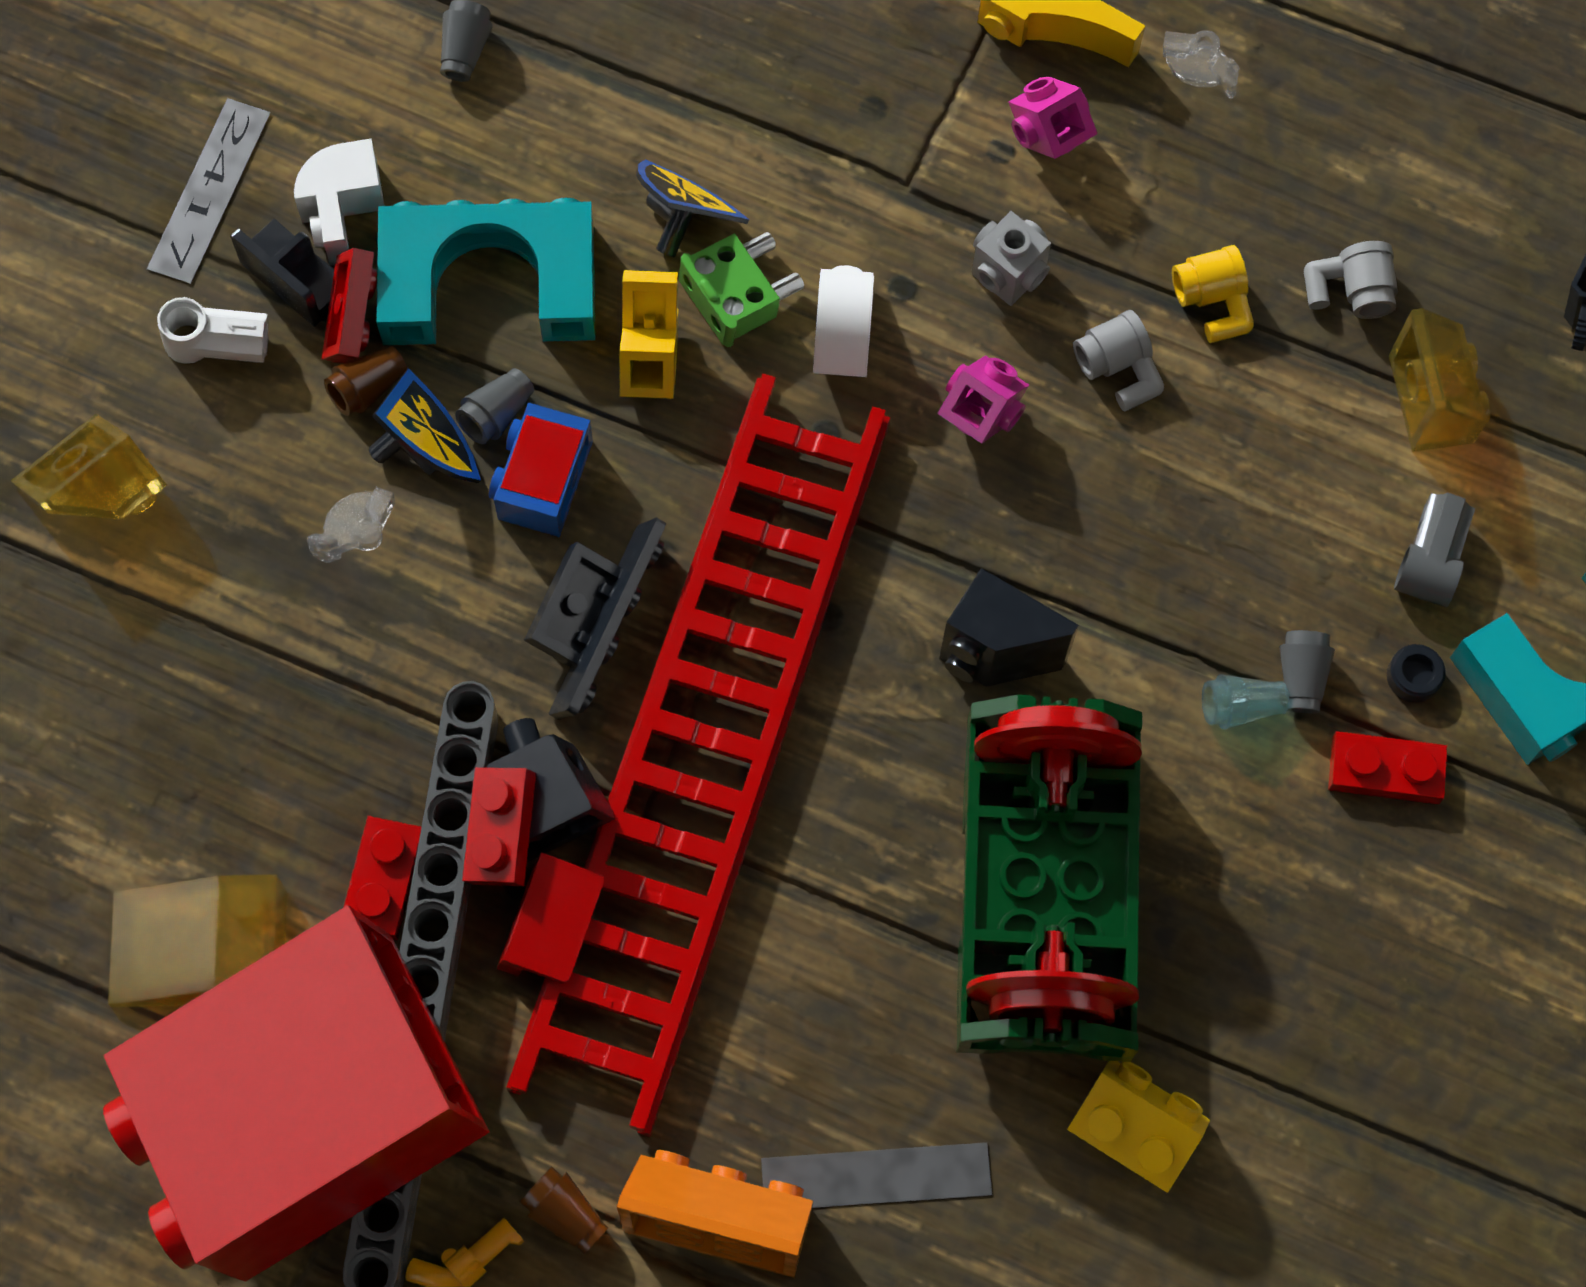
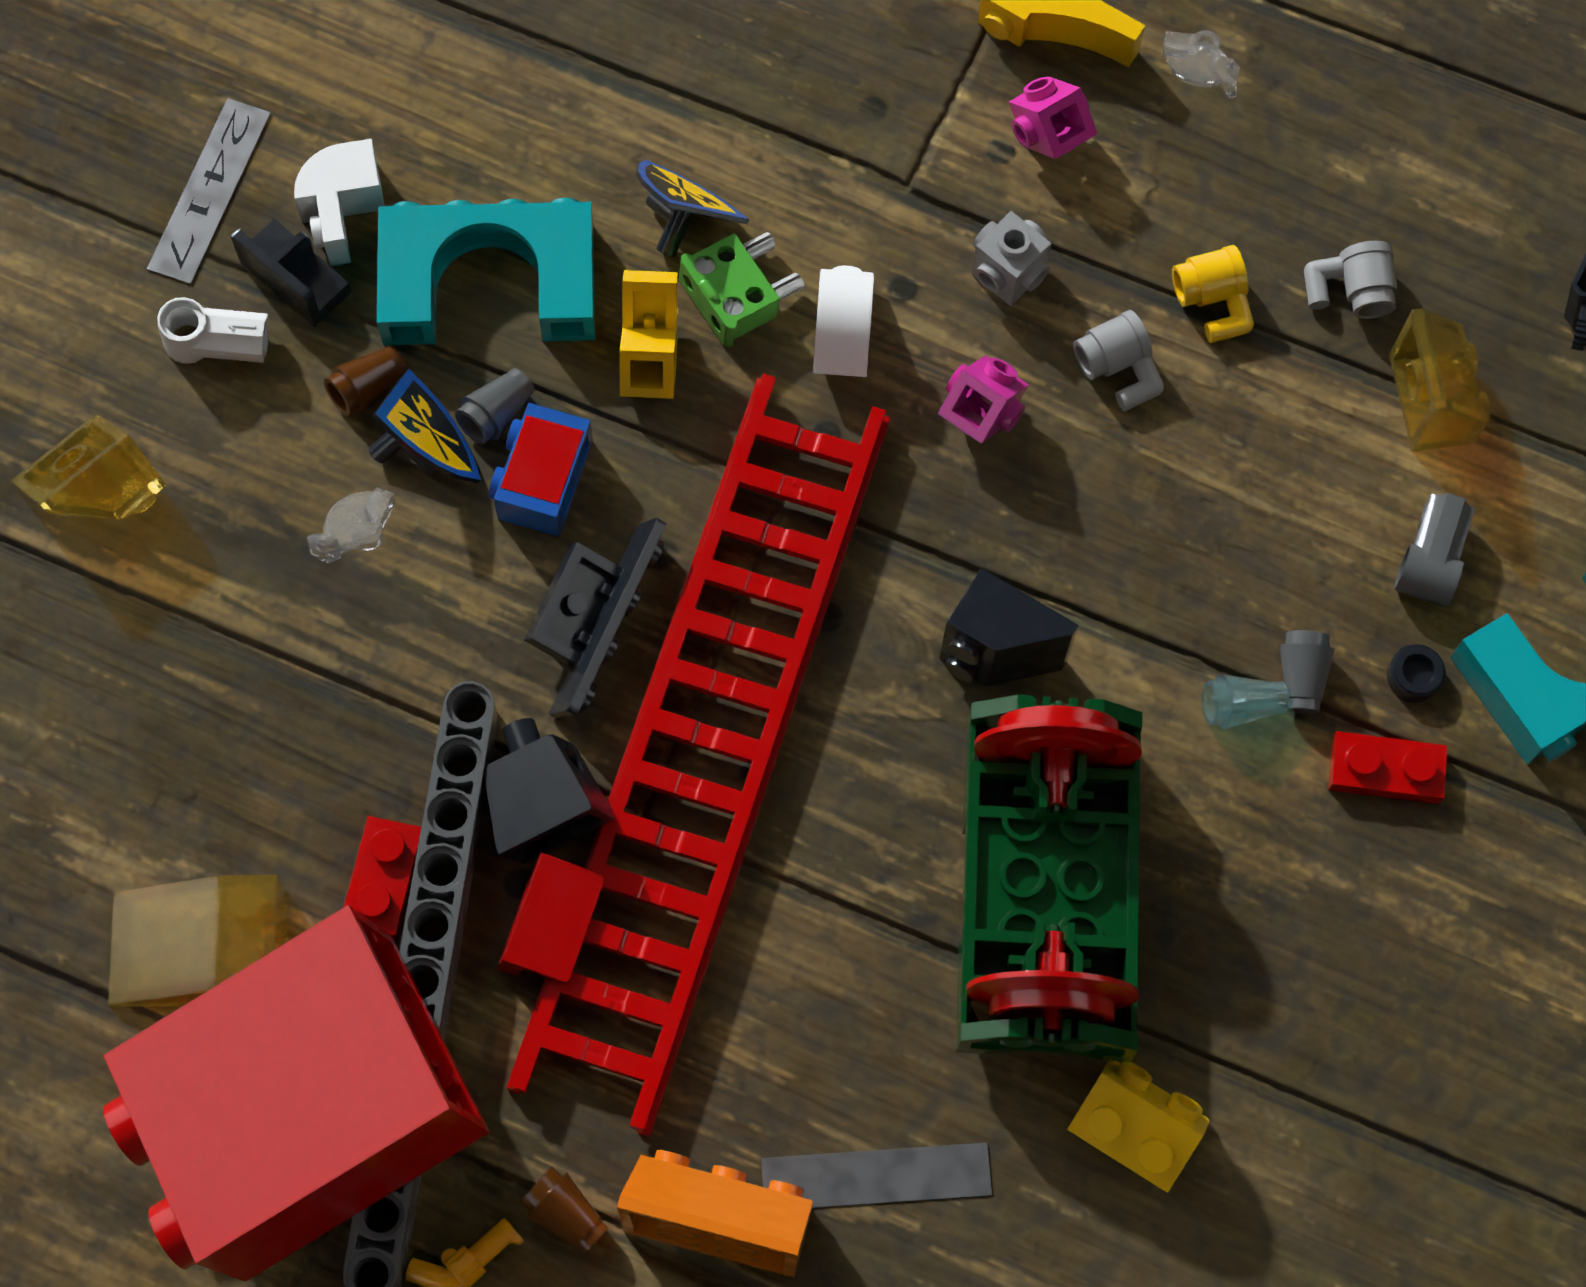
(351, 288): red plate -> none
(463, 38): dark grey cone -> none
(499, 826): red plate -> none

